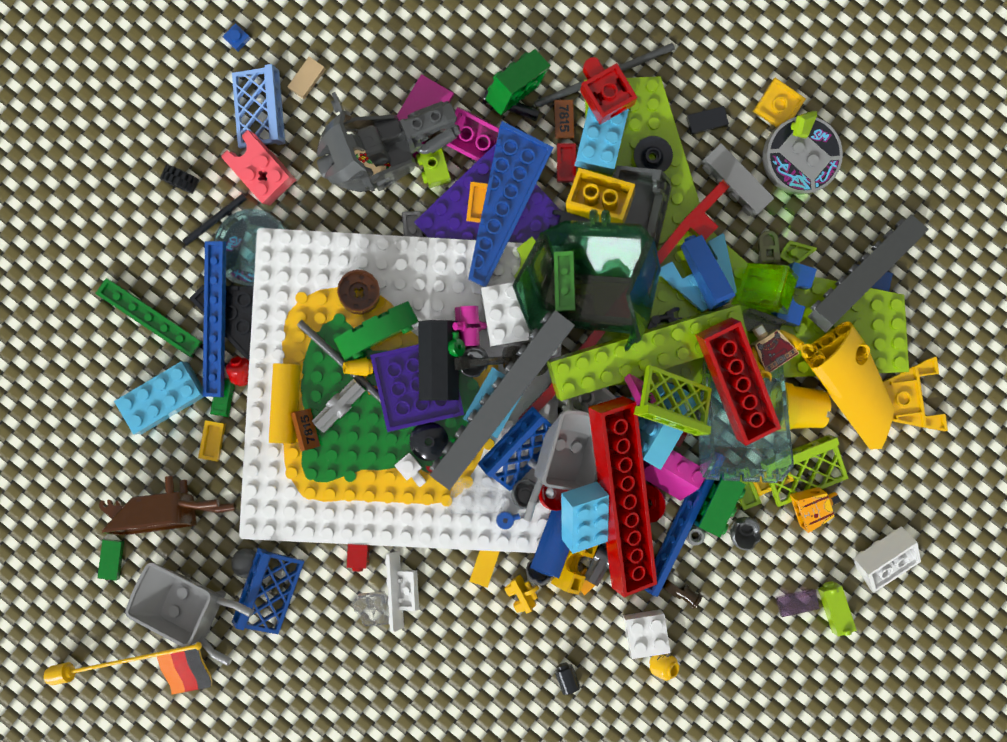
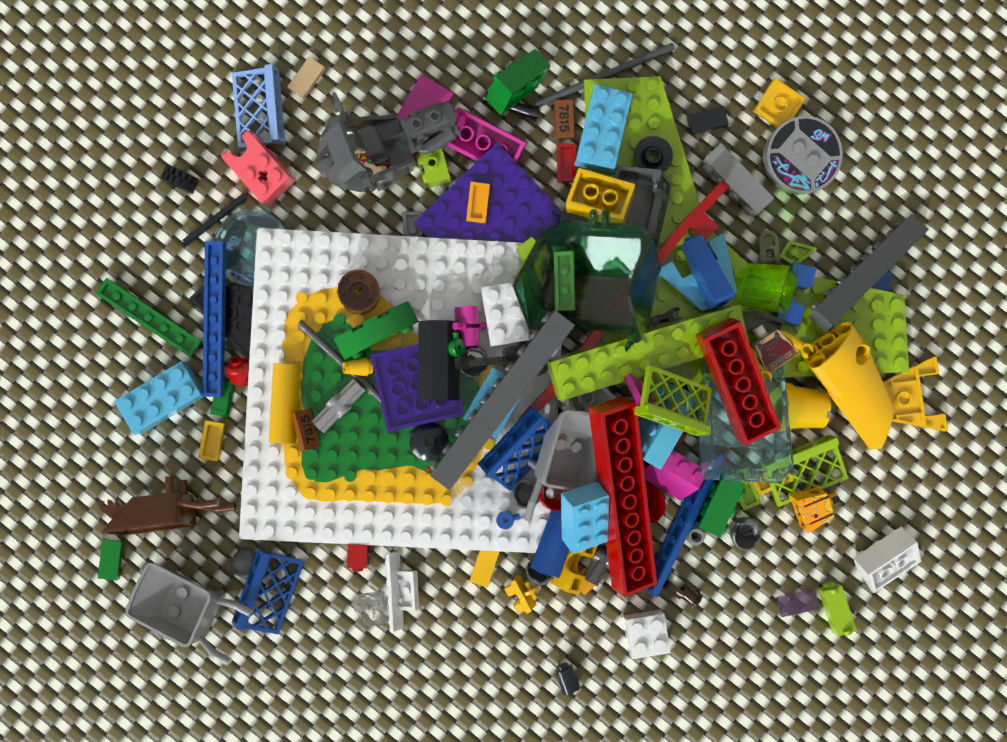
(180, 666): flag -> none
(236, 37): blue plate -> none
(409, 468): white plate -> none
(512, 177): blue wing -> none
(606, 90): red brick -> none
(664, 666): yellow head -> none
(803, 124): lime piece -> none

